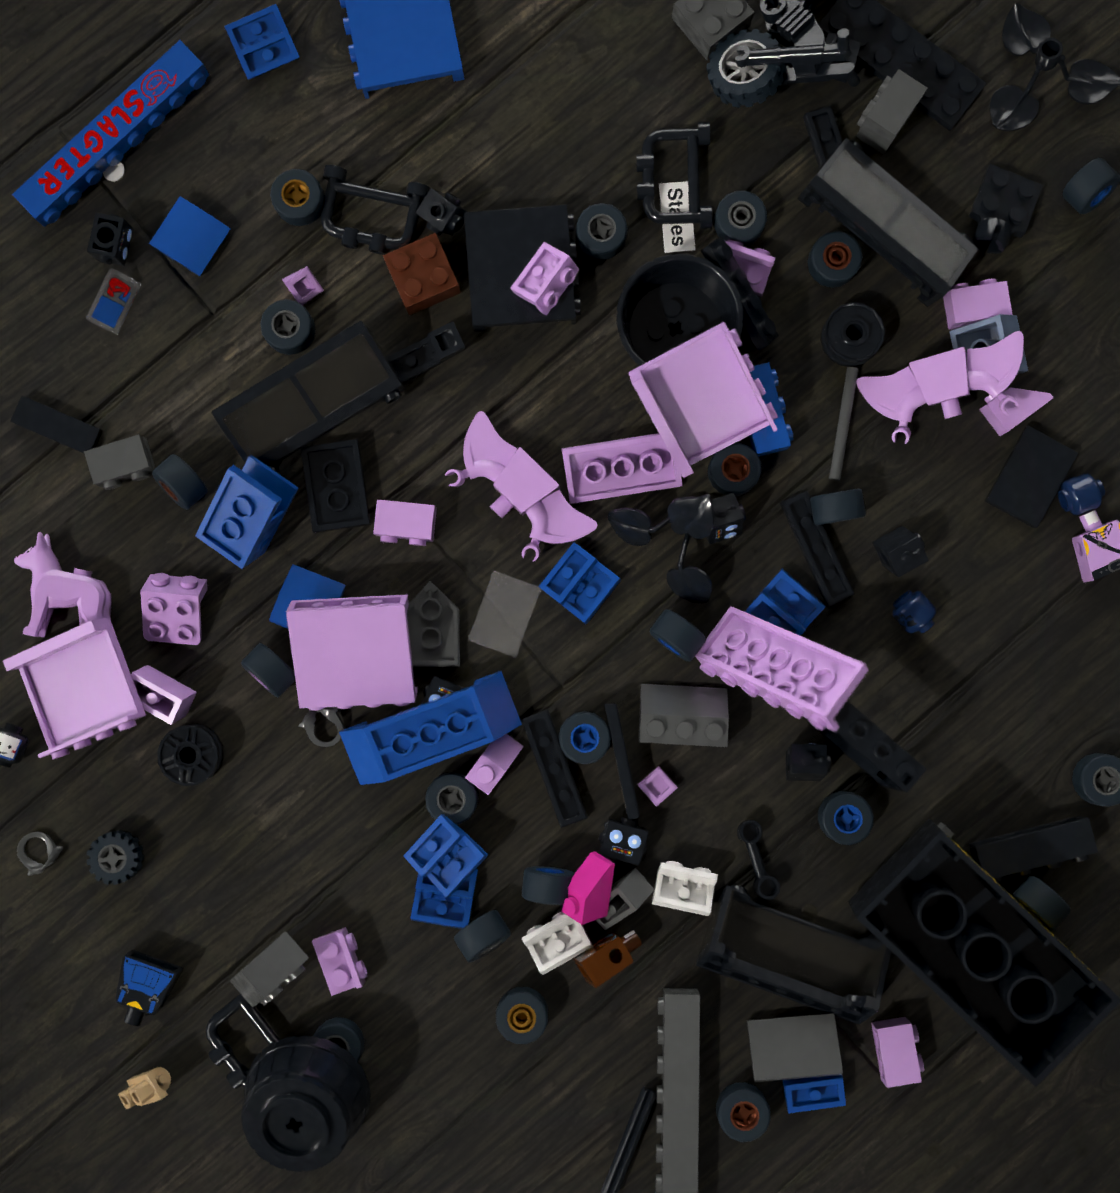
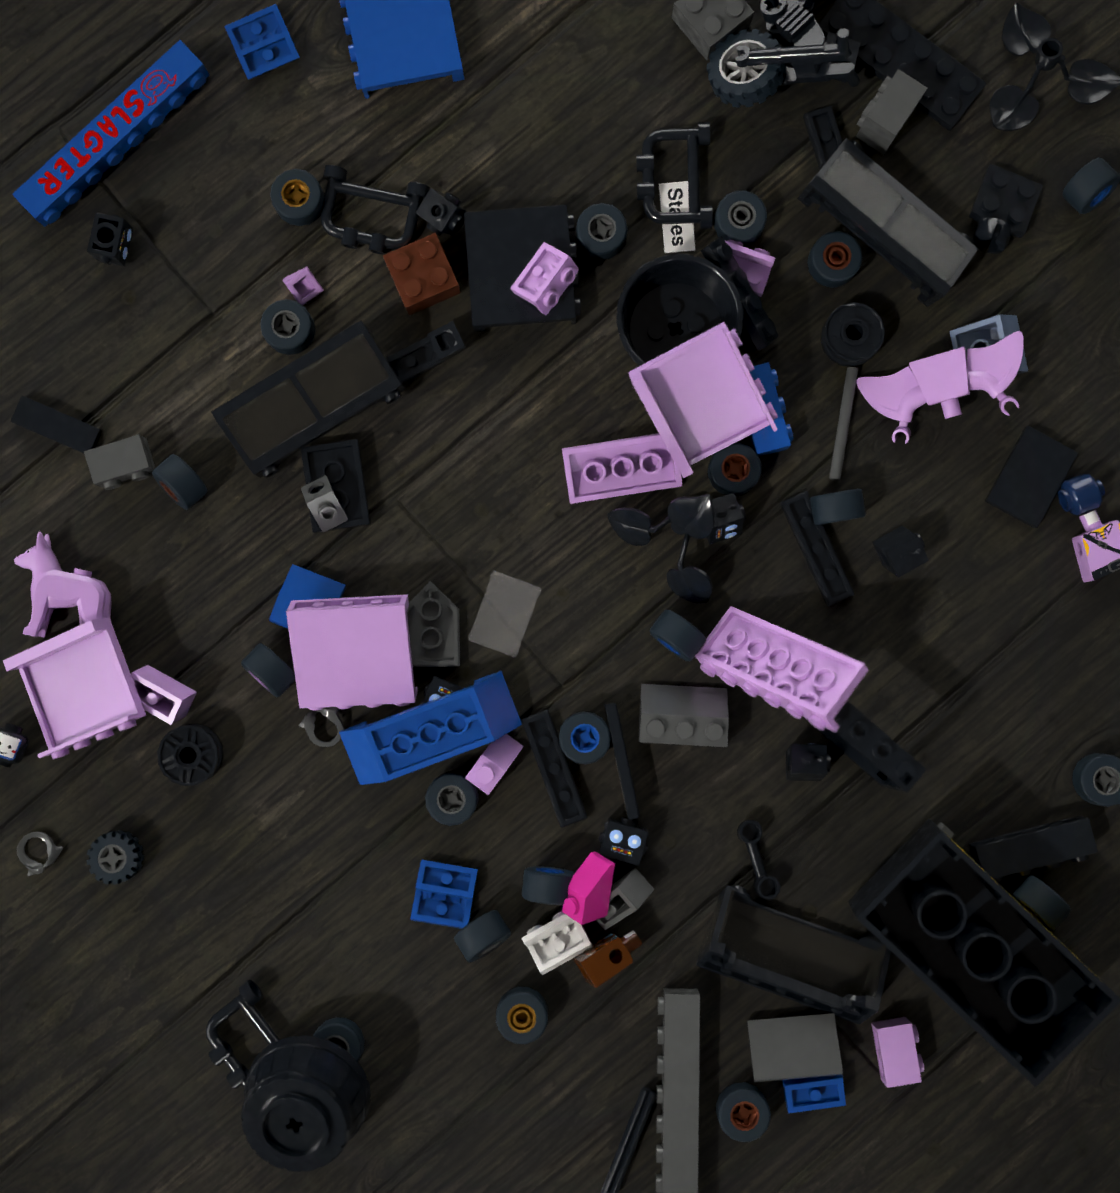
(113, 301): slope -> none
(114, 173): white piece -> none
(144, 985): torso -> none
(146, 1088): tan hips -> none
(172, 608): lavender bracket -> none
(189, 236): blue slope -> none
(246, 512): blue torso -> none
(274, 965): dark grey brick -> none
(324, 504): none -> dark grey bracket
(339, 961): lavender bracket -> none
(404, 521): lavender brick -> none
(445, 855): blue slope -> none
(521, 486): lavender torso -> none
(580, 583): blue slope -> none
(657, 786): lavender tile -> none
(684, 888): white bracket -> none
(786, 604): blue slope -> none
(856, 817): black wheel -> none
(914, 612): dark blue head -> none
(975, 303): lavender brick -> none
(1028, 402): lavender slope -> none

